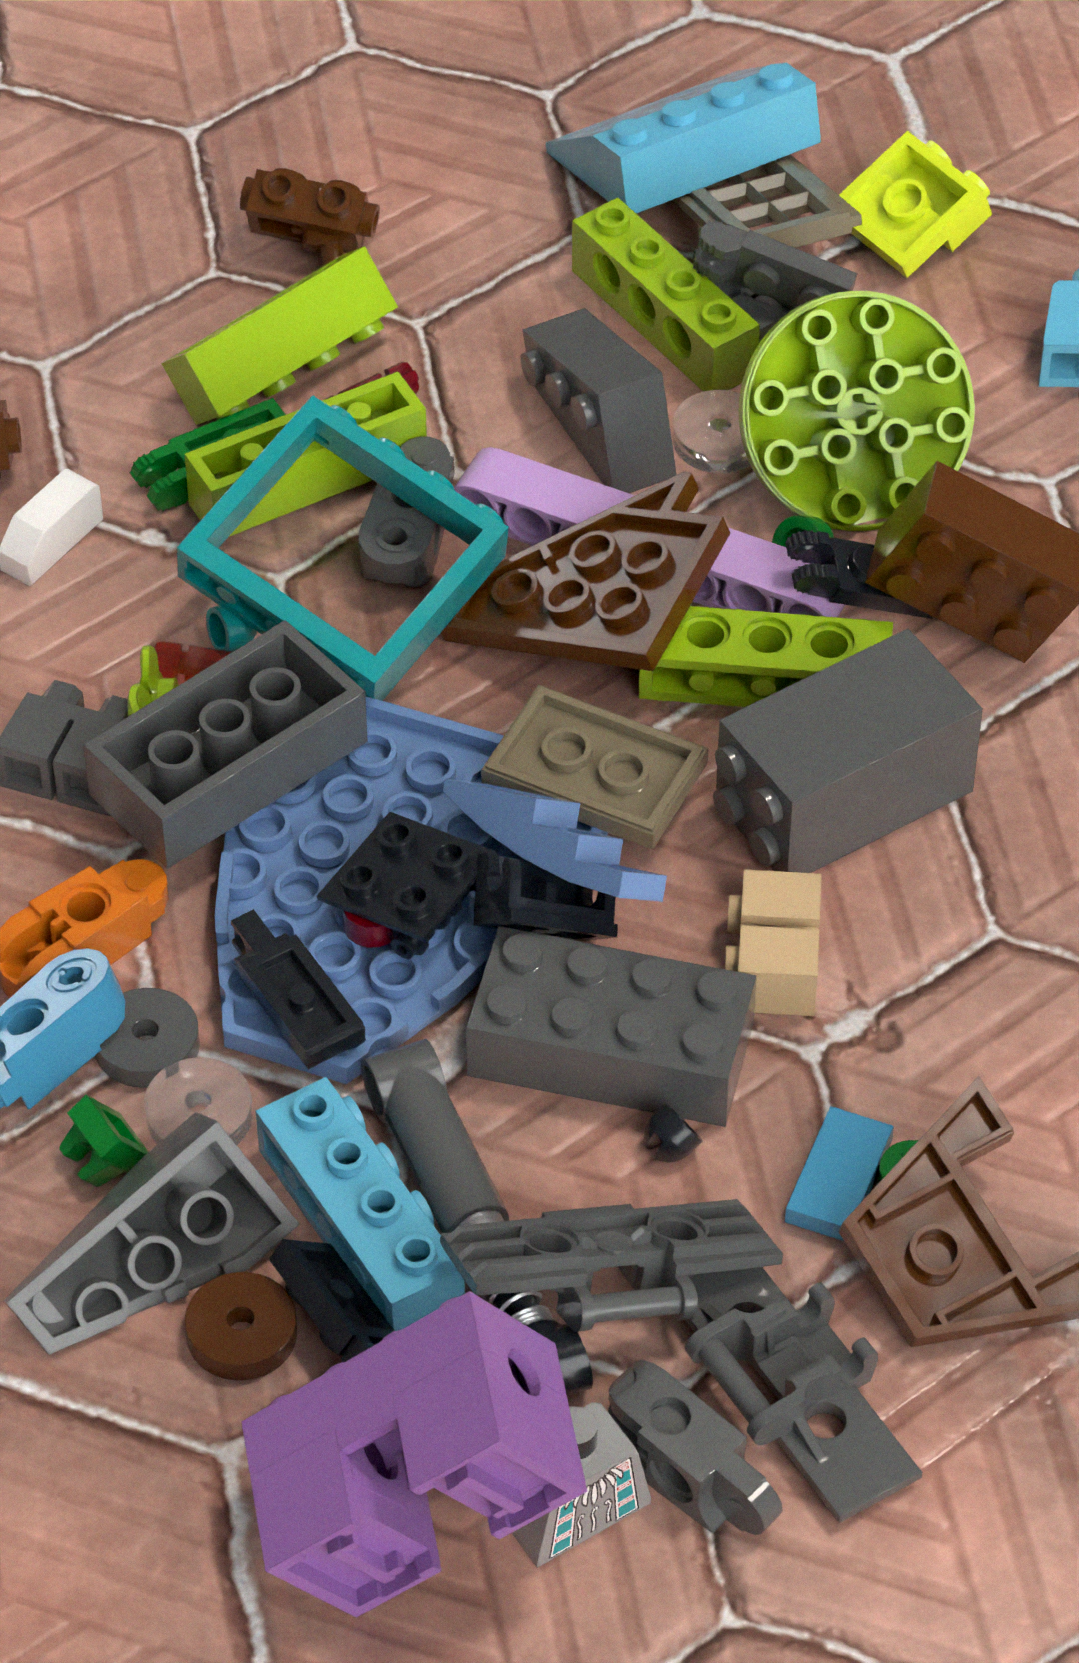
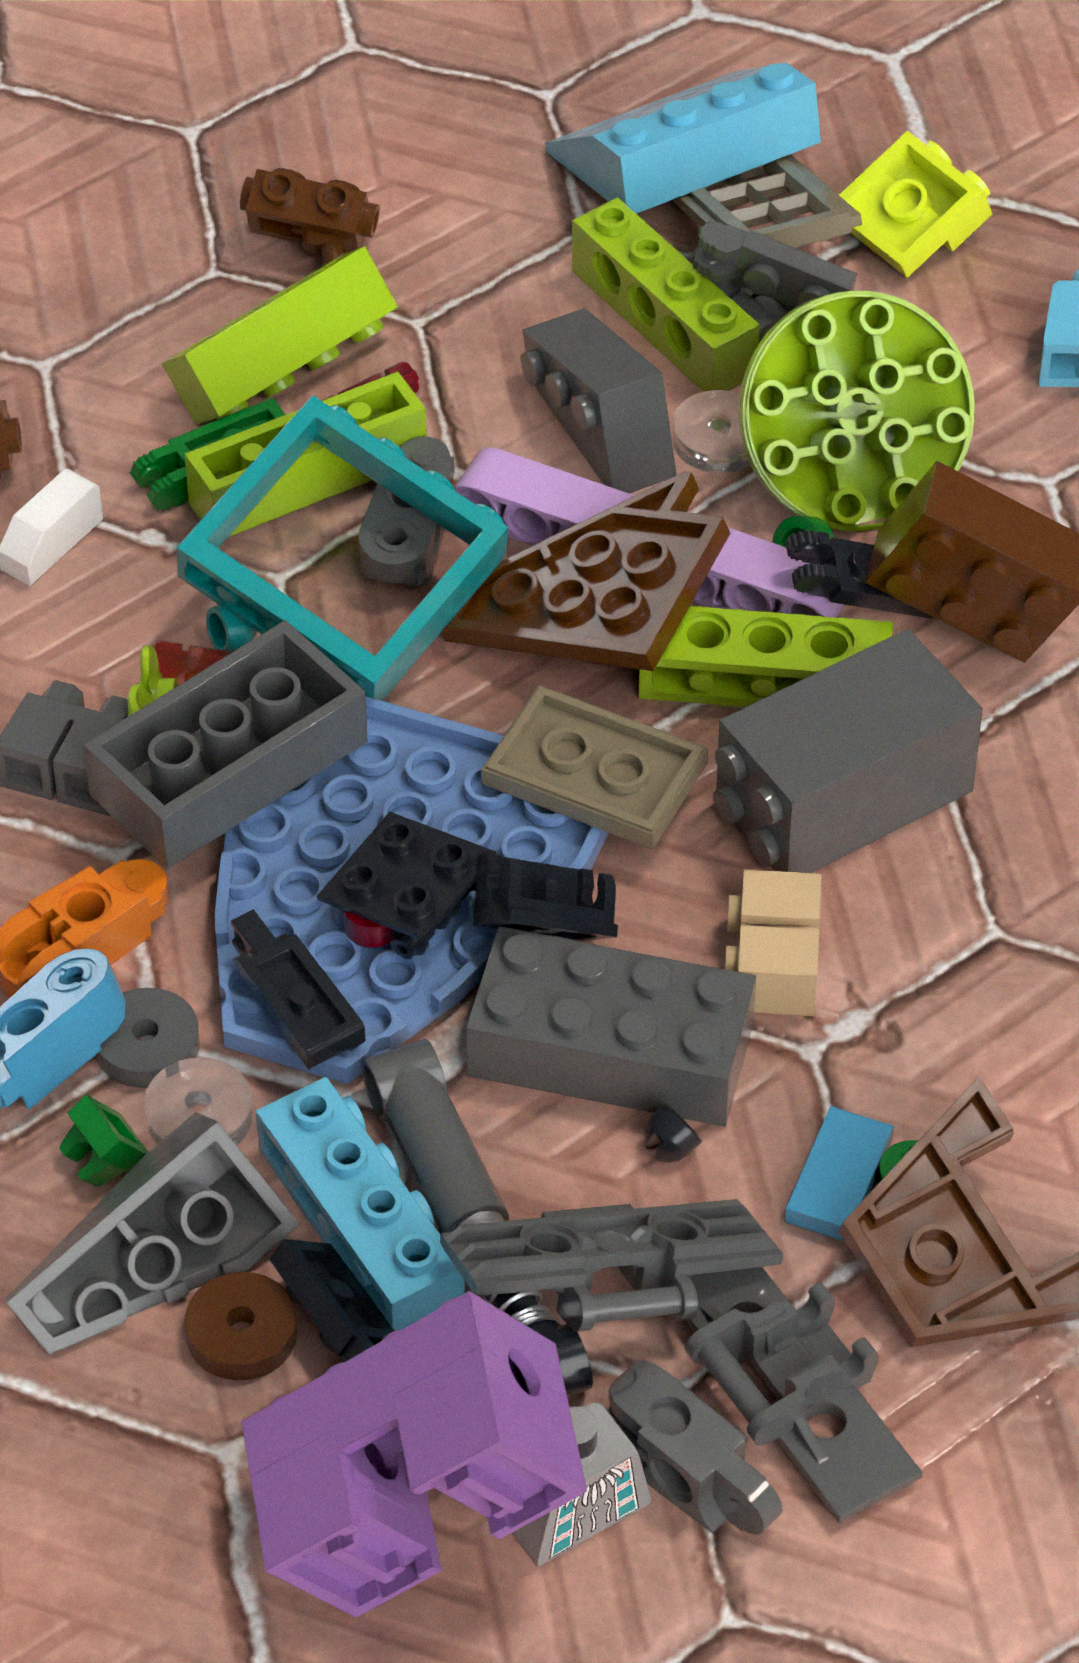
(546, 835): medium blue slope -> none

